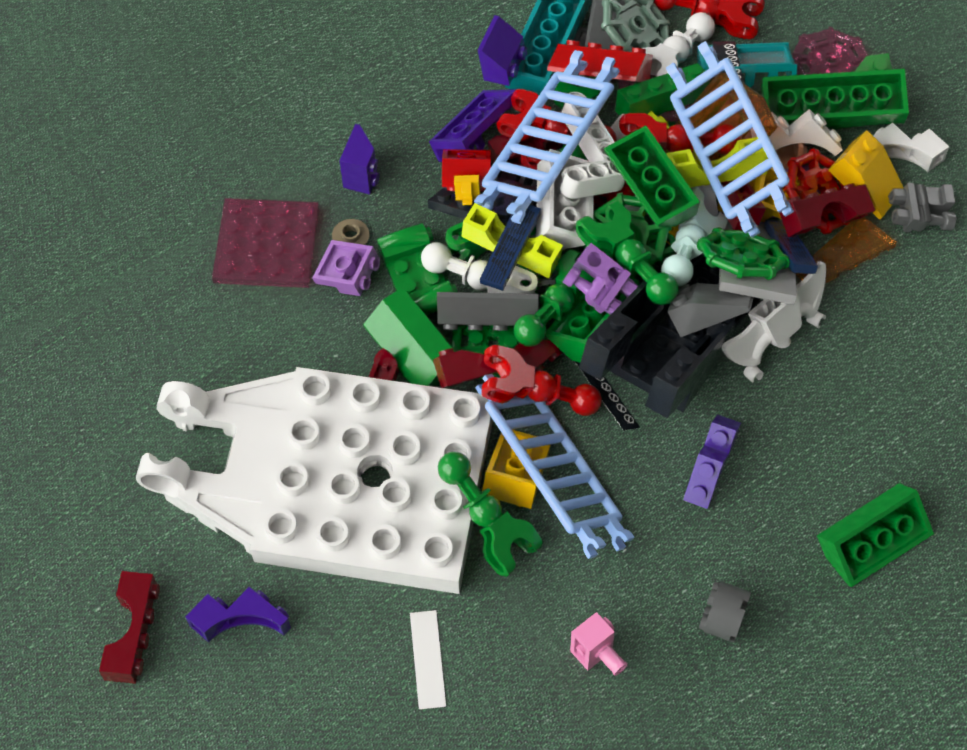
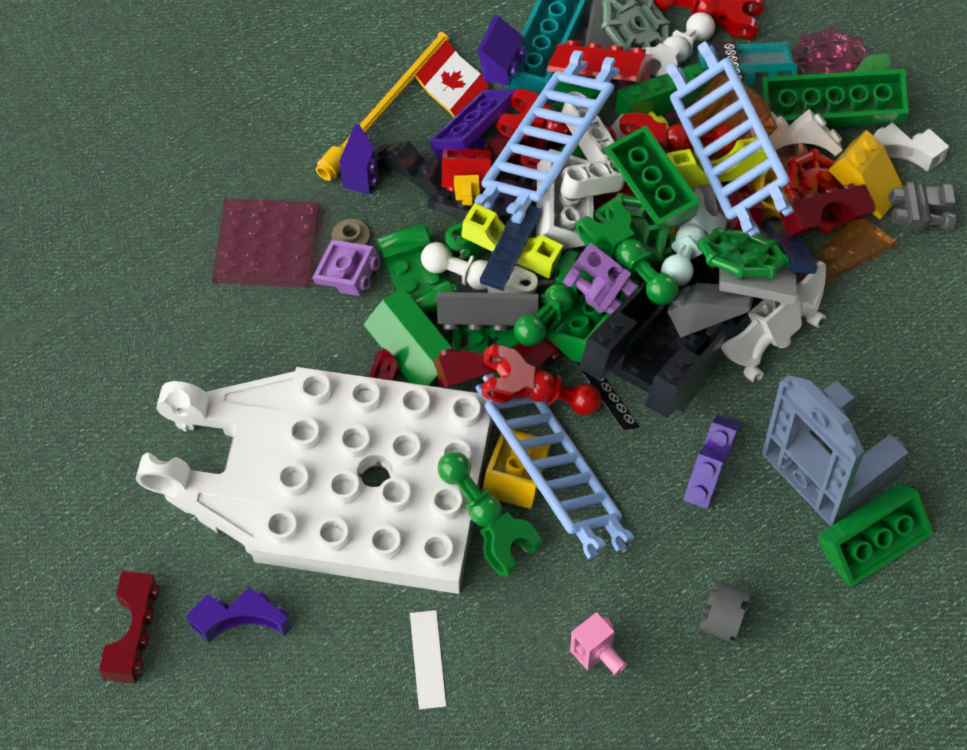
(407, 161): none -> black arch
(443, 77): none -> flag
(794, 448): none -> sand blue bracket

